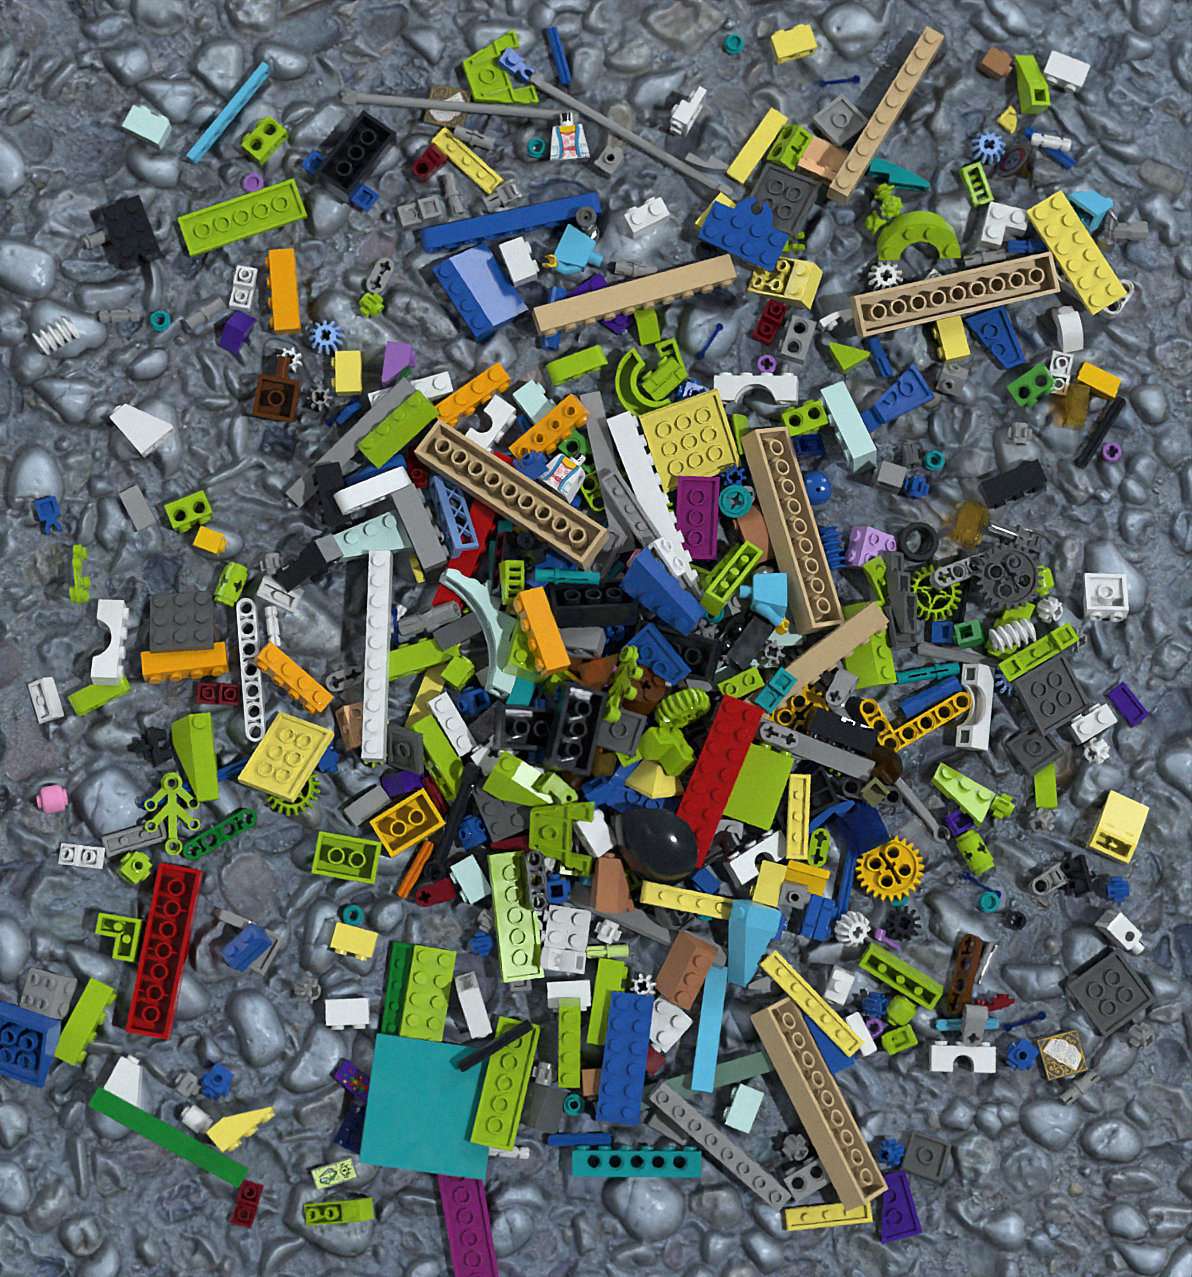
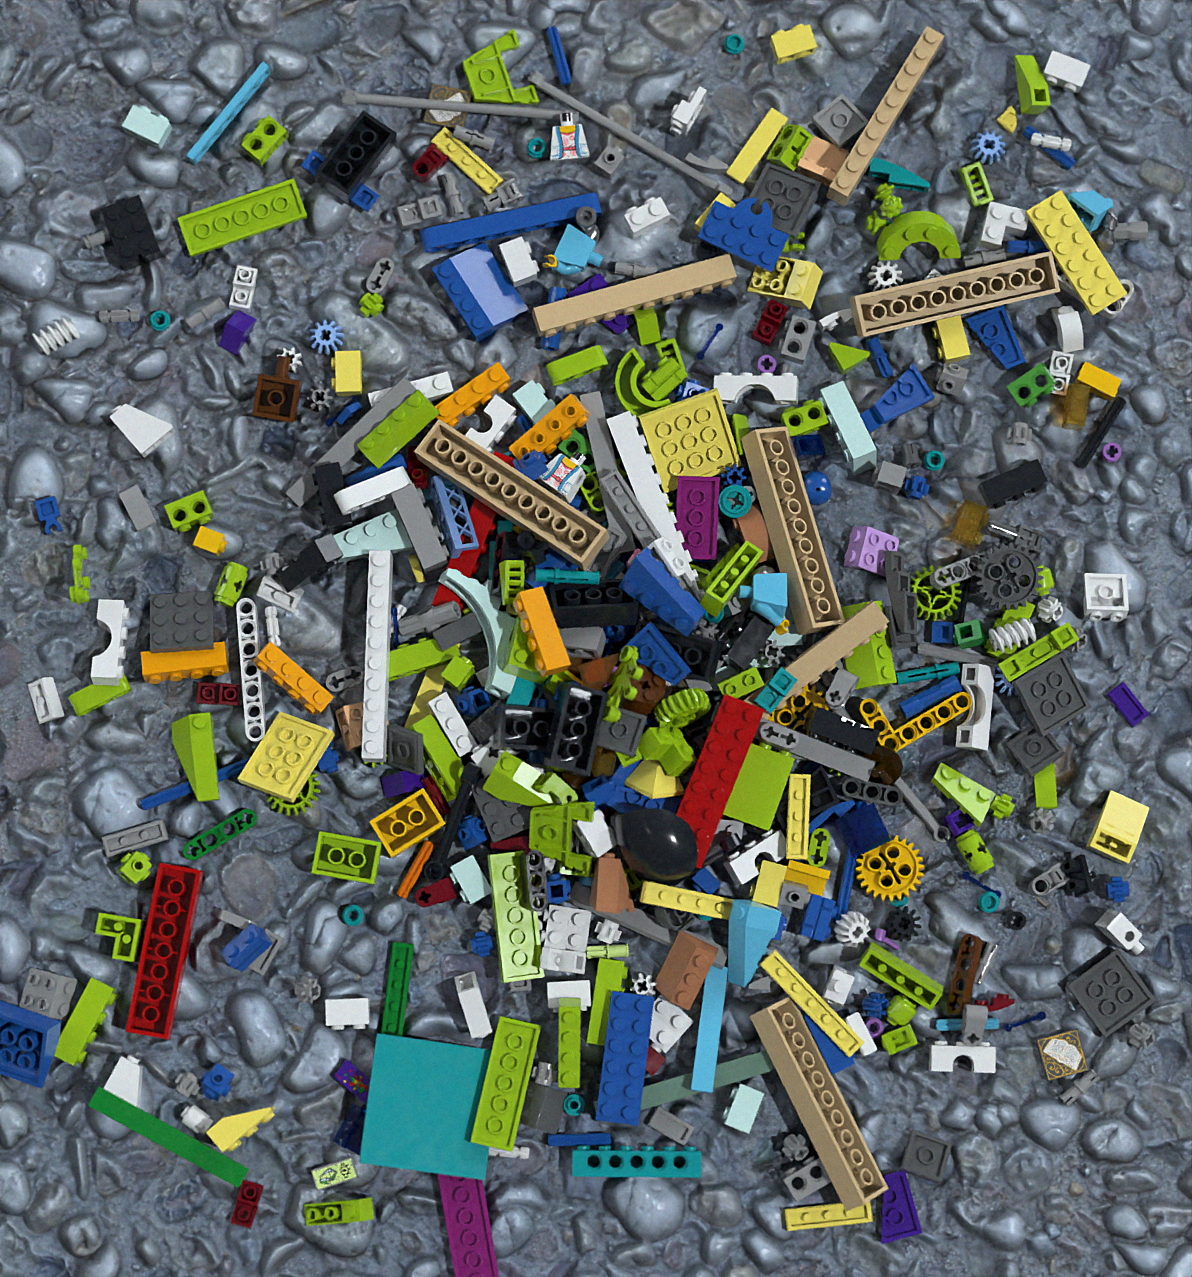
(52, 799): bright pink head -> none
(81, 856): white slope -> none
(157, 755): black hips -> none
(172, 809): lime plant -> none
(253, 182): medium lavender tile -> none
(284, 291): light orange brick -> none
(354, 940): light yellow brick -> none
(367, 806): light grey slope -> none
(397, 363): medium lavender slope -> none
(427, 993): lime plate -> none
(494, 1046): black axle -> none
(512, 64): plate -> none
(590, 1083): medium nougat brick -> none
(719, 1145): light grey brick -> none
(830, 546): blue piece -> none
(856, 79): clear blue hinge -> none
(874, 792): olive panel -> none
(876, 577): lime hinge -> none
(891, 1152): blue gear -> none
(915, 527): black tyre -> none
(996, 64): medium nougat brick -> none
(1014, 162): shield -> none
(1028, 1052): blue brick -> none
(1093, 723): white brick -> none
(1096, 750): white gear -> none

